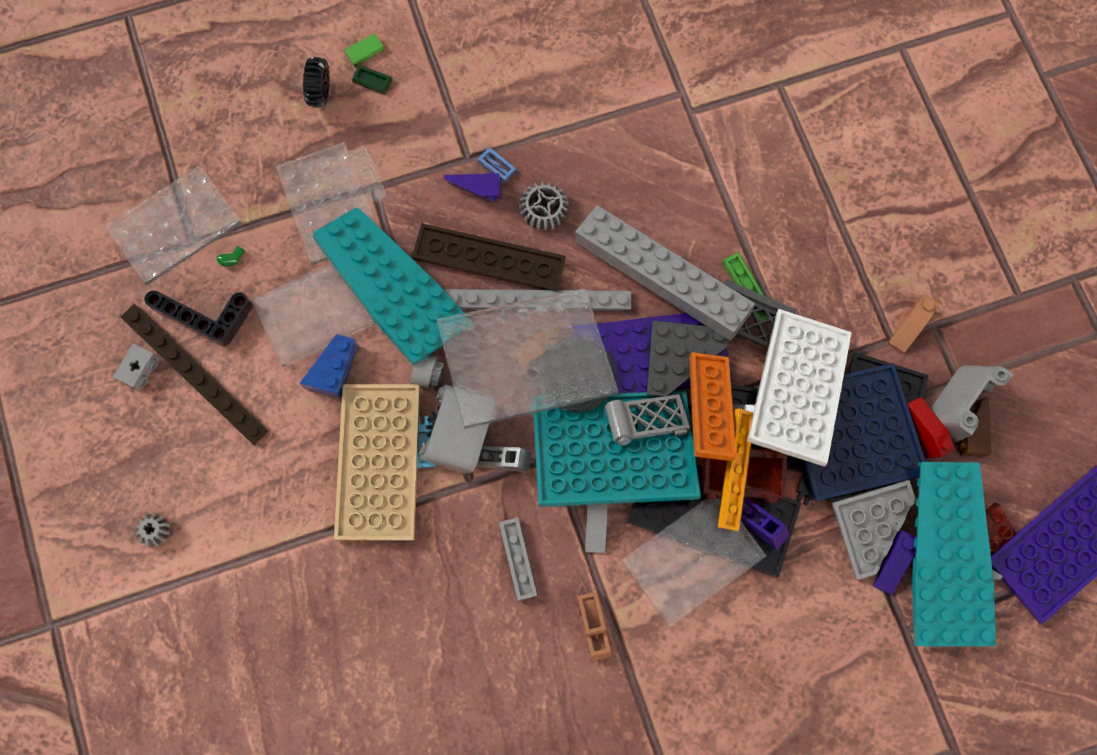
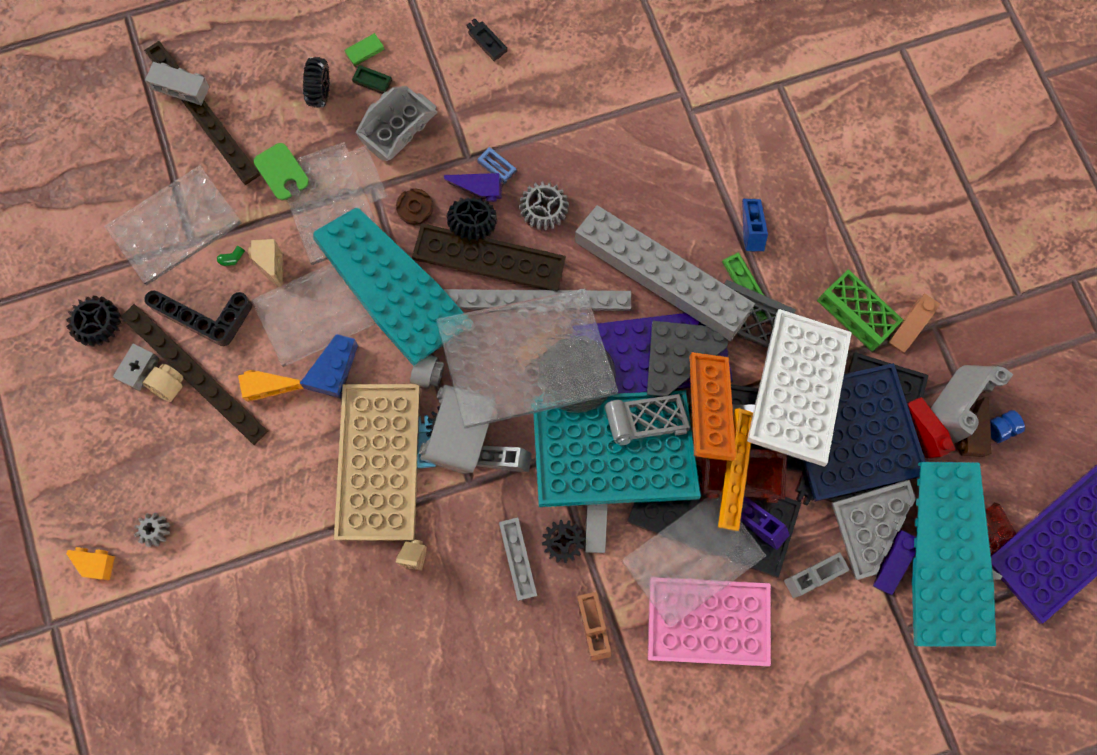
(92, 565): none -> light orange slope
(101, 308): none -> black gear
(164, 382): none -> tan piece
(177, 83): none -> light grey brick
(210, 124): none -> dark brown plate
(260, 385): none -> light orange slope
(268, 259): none -> tan slope
(277, 167): none -> bright green piece
(394, 121): none -> light grey slope
(412, 555): none -> tan slope
(414, 206): none -> reddish brown tile
(471, 218): none -> black gear
(486, 39): none -> black hinge
(562, 533): none -> black gear
(722, 630): none -> bright pink plate
(754, 225): none -> blue slope
(816, 575): none -> light grey slope
(852, 318): none -> bright green fence
(1006, 426): none -> blue wheel

